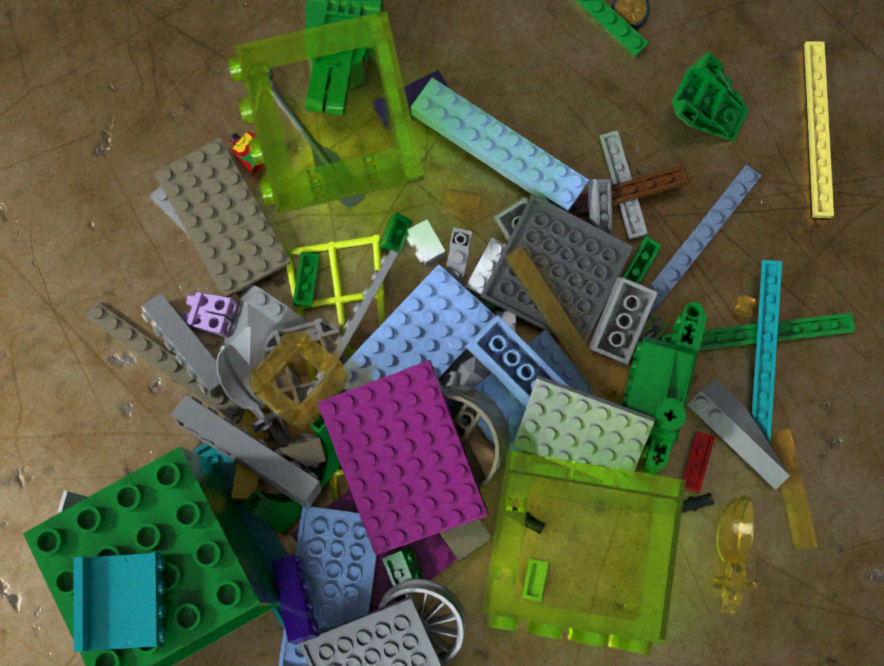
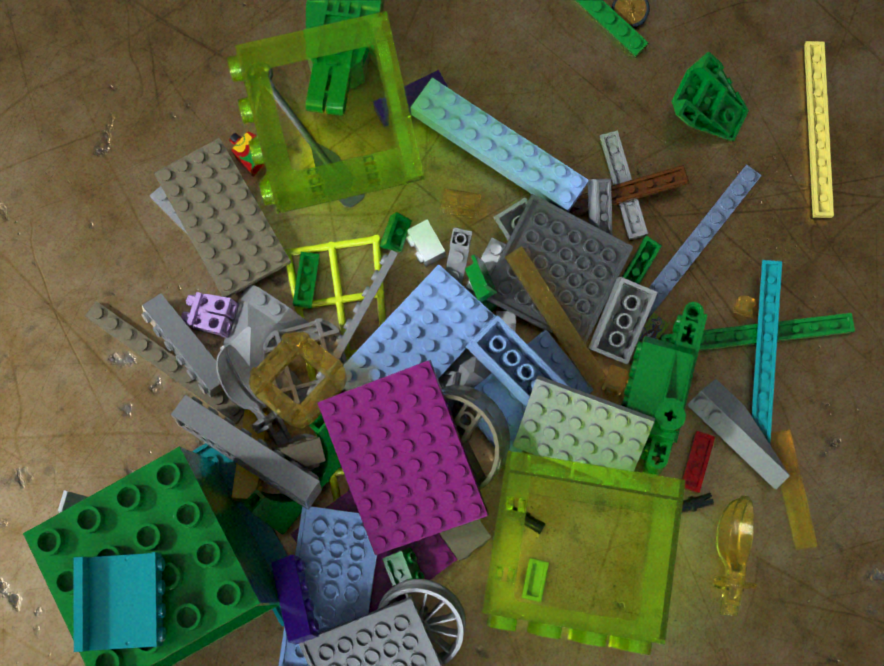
(480, 279): none -> green panel

